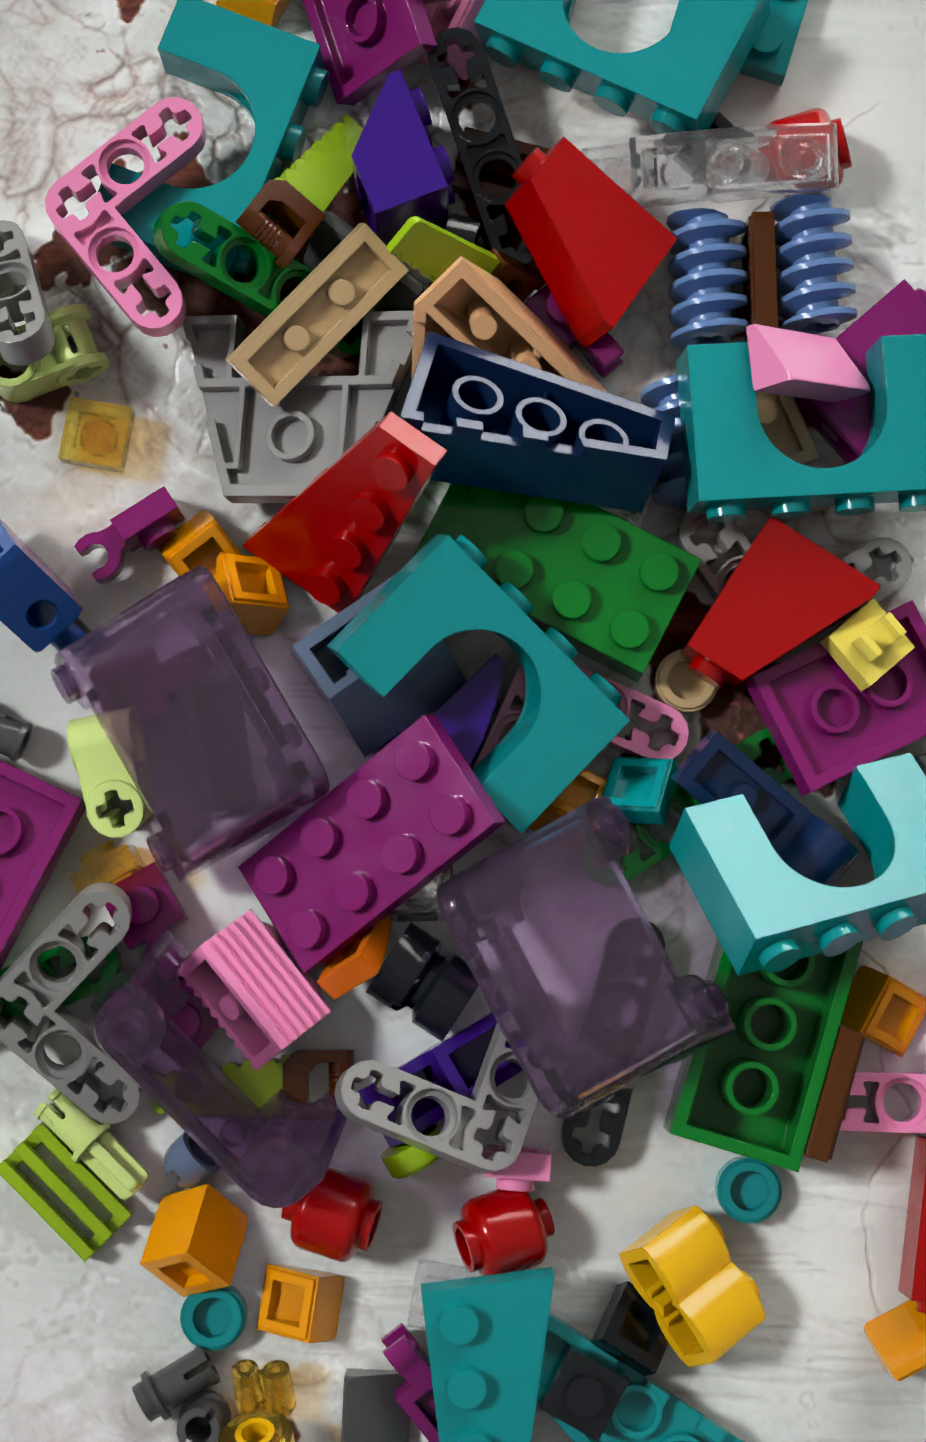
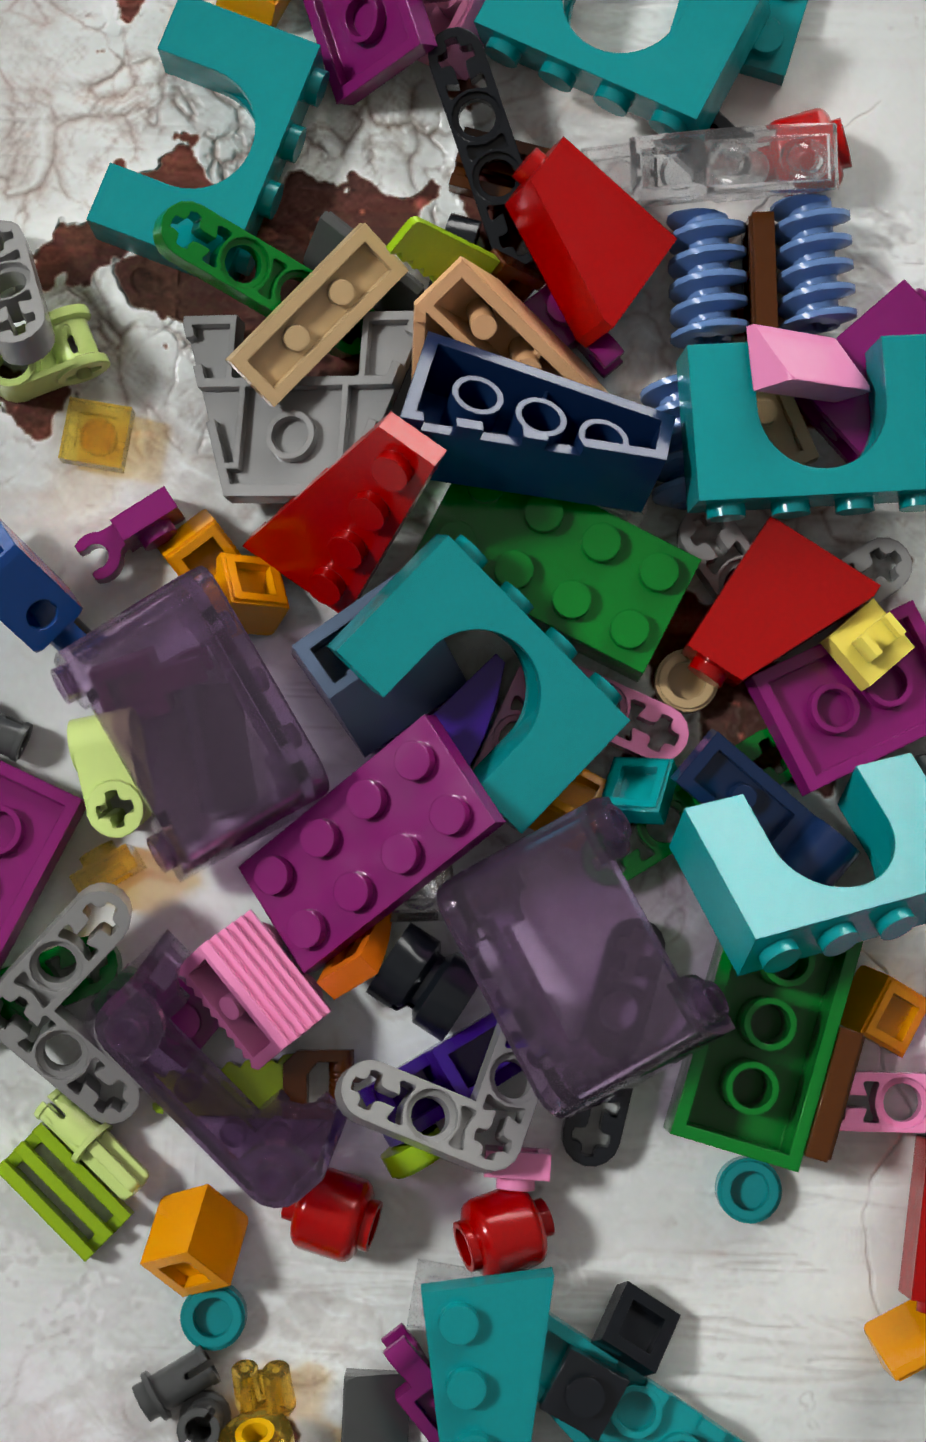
(105, 220): bright pink beam -> none
(153, 906): magenta plate -> none
(188, 1163): sand blue hinge -> none
(300, 1303): light orange slope -> none
(302, 193): piece -> none
(397, 167): dark purple slope -> none
(693, 1286): yellow brick -> none

